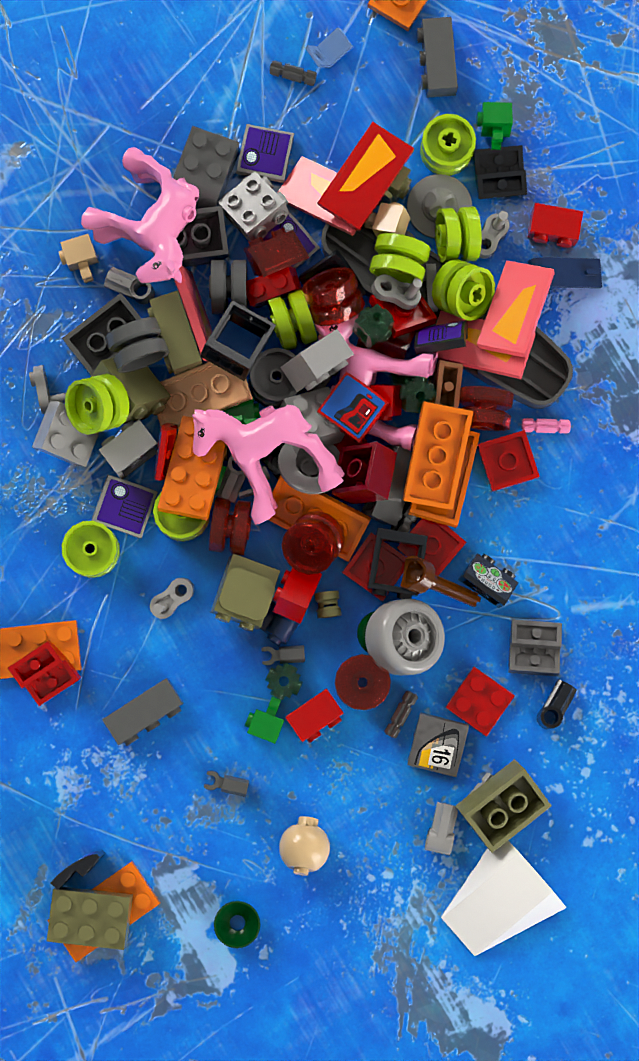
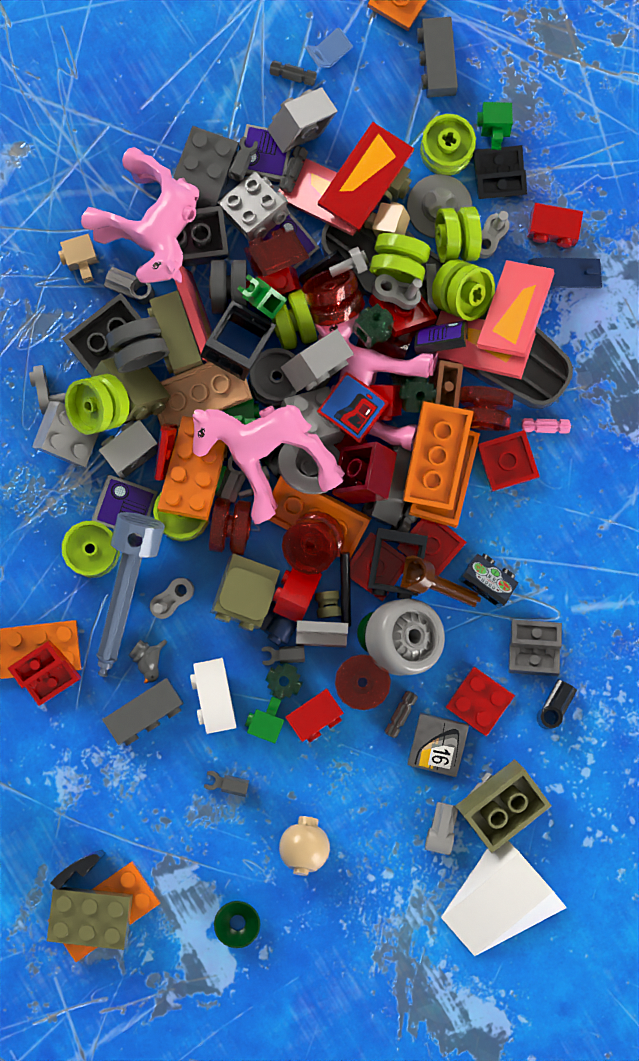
(133, 550): none -> sand blue piece
(147, 659): none -> dark grey animal
(214, 696): none -> white brick
(242, 160): none -> dark grey bar
(263, 296): none -> green brick
(293, 169): none -> dark grey axle
(302, 119): none -> light grey brick
(321, 634): none -> light grey slope
(345, 588): none -> black bar
(357, 260): none -> light grey piece

